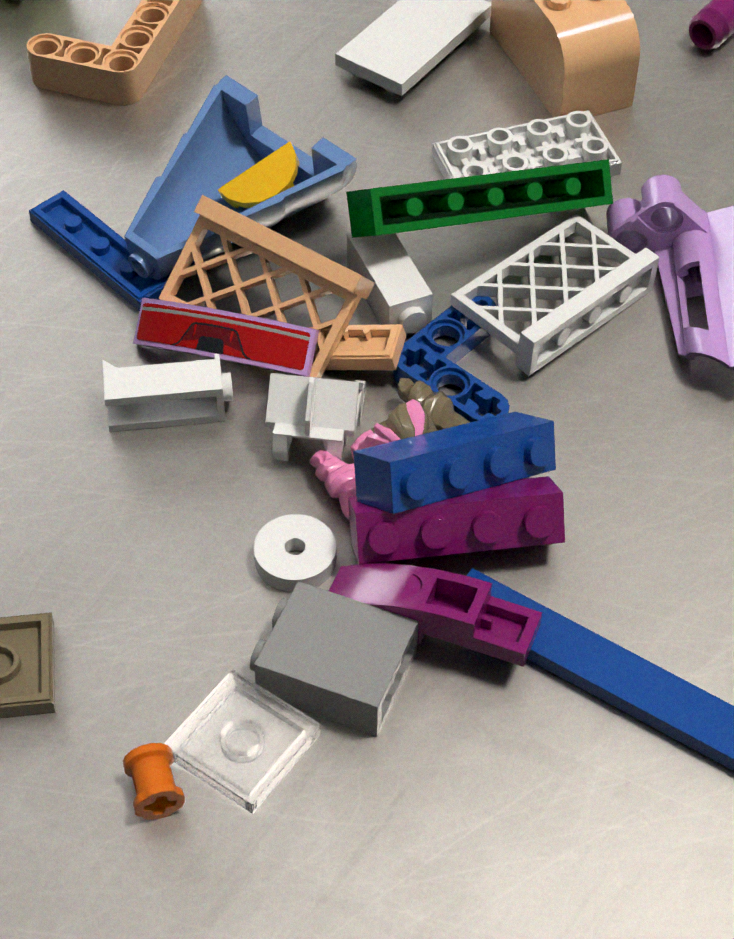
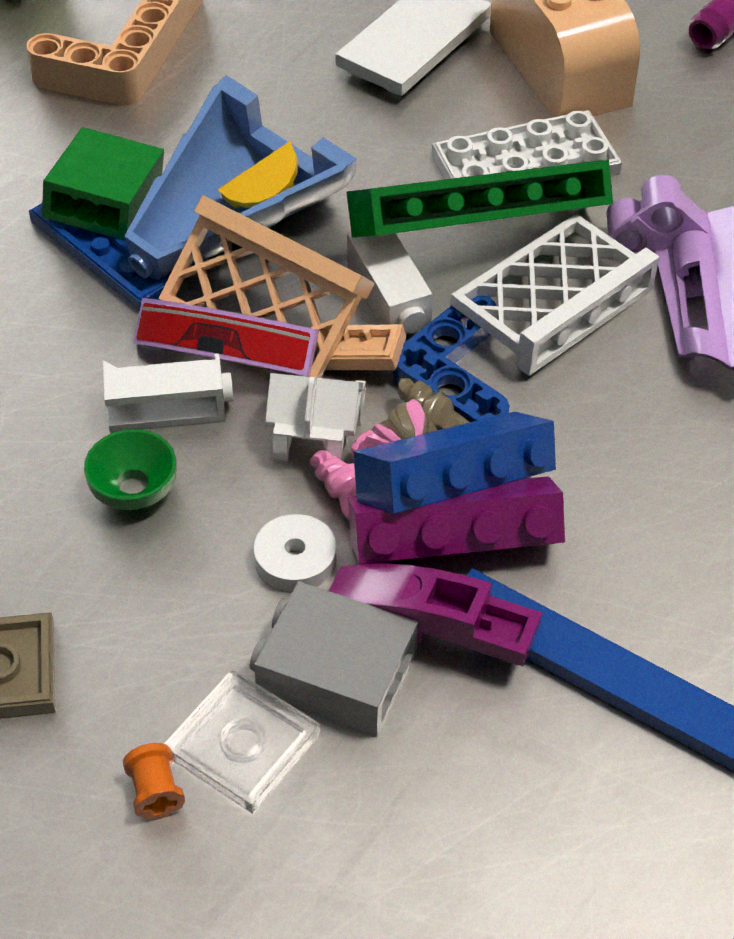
(100, 182): none -> green brick
(127, 456): none -> green piece

